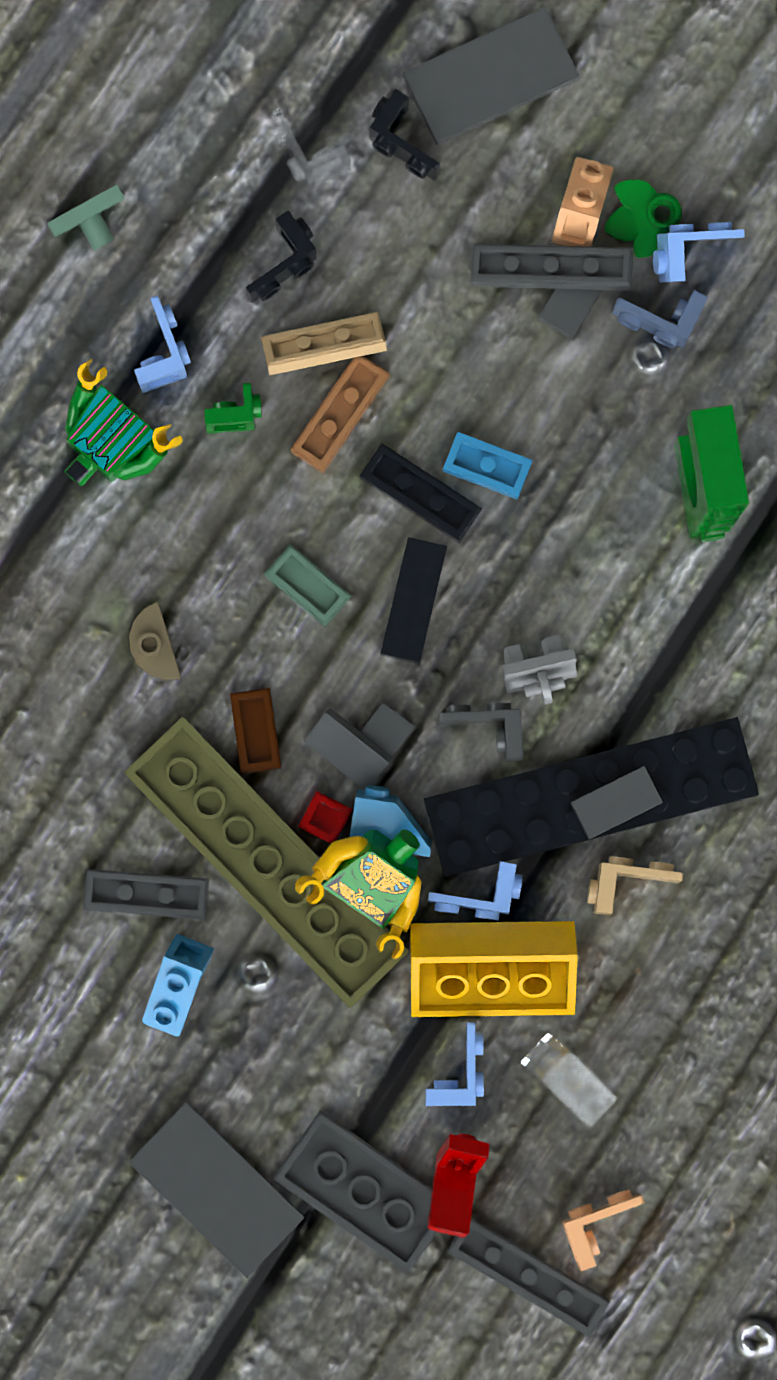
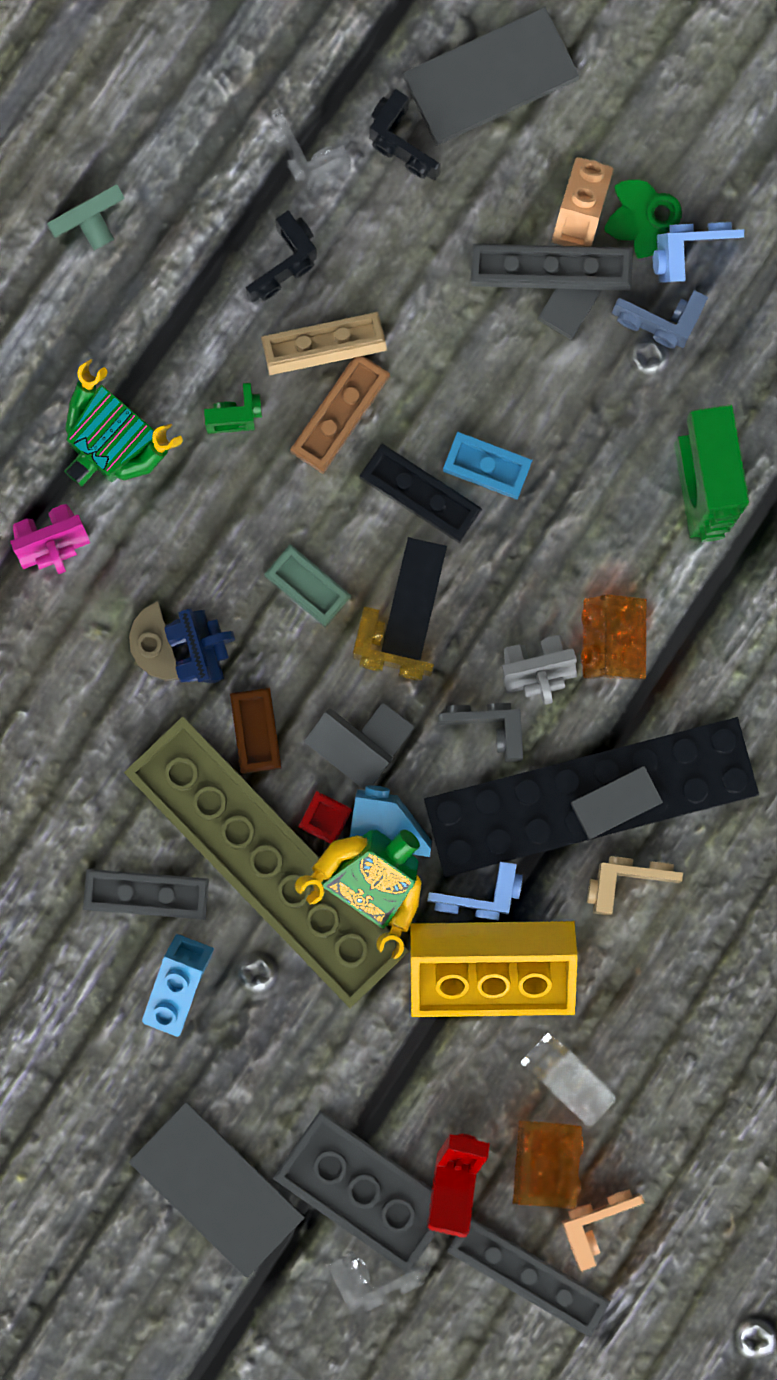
(51, 543): none -> dark pink hips
(159, 371): light blue bracket -> none
(205, 646): none -> dark blue hips
(353, 1282): none -> clear bracket
(371, 633): none -> clear yellow bracket
(447, 1091): light blue bracket -> none
(548, 1164): none -> clear orange bracket
(614, 637): none -> clear orange bracket

